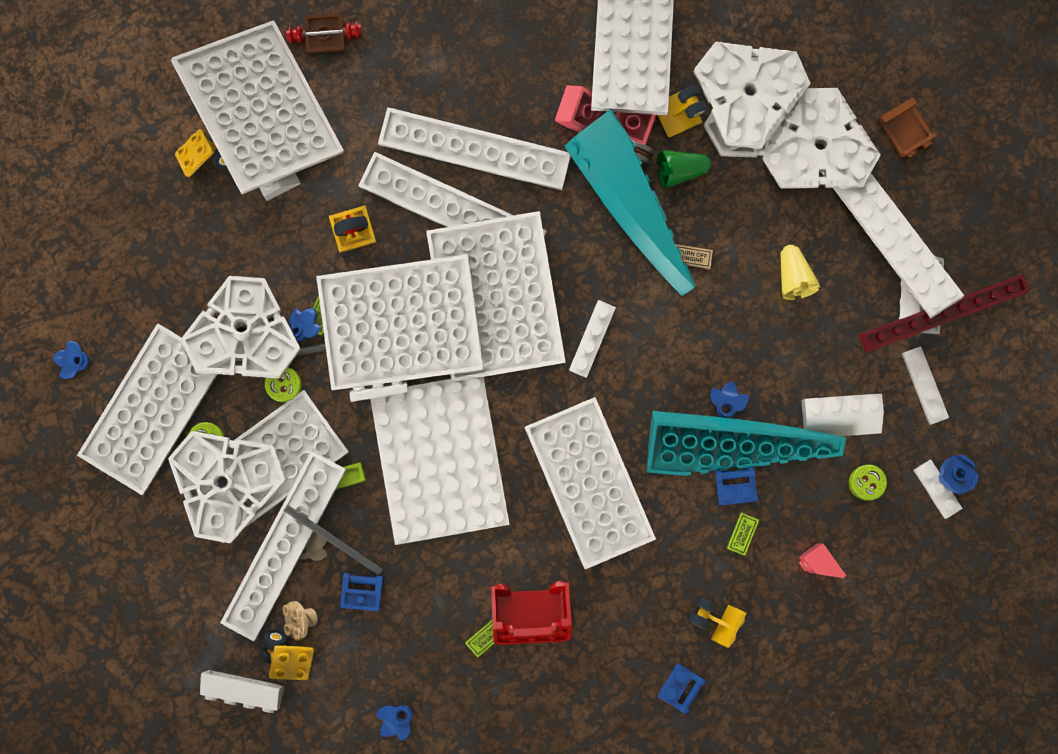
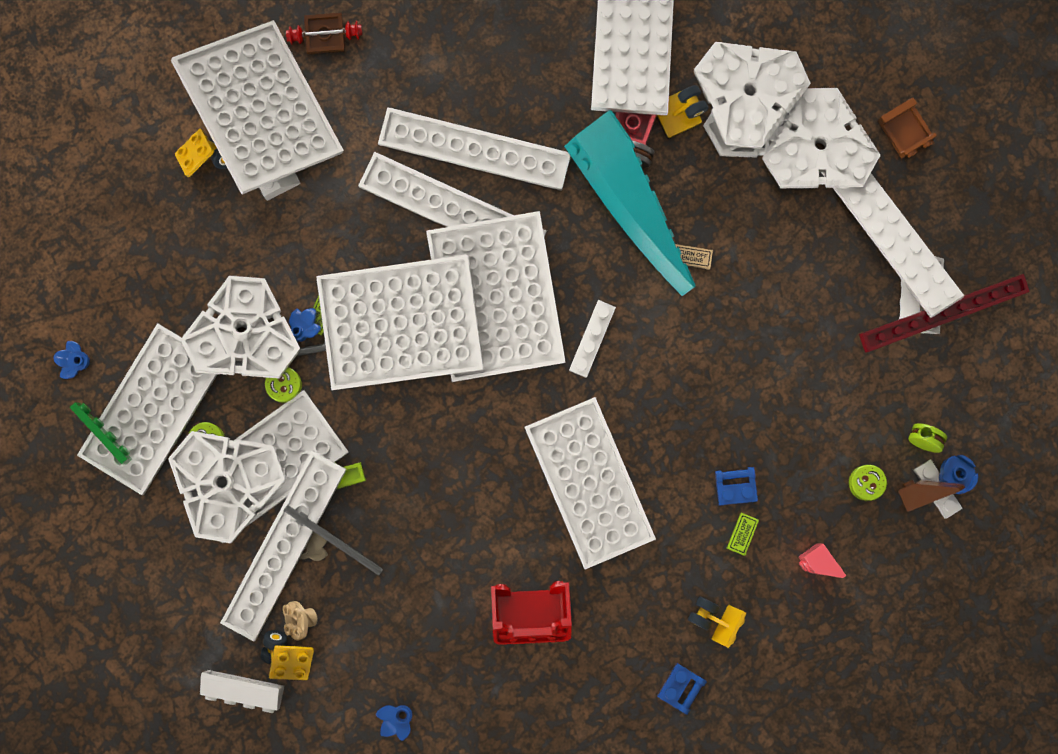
(95, 425): none -> green plate
(352, 229): yellow plate -> none
(361, 598): blue plate -> none
(378, 390): white plate -> none
(439, 460): white plate -> none
(481, 640): lime tile -> none
(576, 109): coral slope -> none
(680, 167): green cone -> none
(710, 443): teal wedge -> none
(728, 397): blue plate -> none
(796, 274): light yellow cone -> none
(844, 414): white slope -> none
(925, 385): white plate -> none
(925, 492): none -> reddish brown slope
(927, 437): none -> lime head

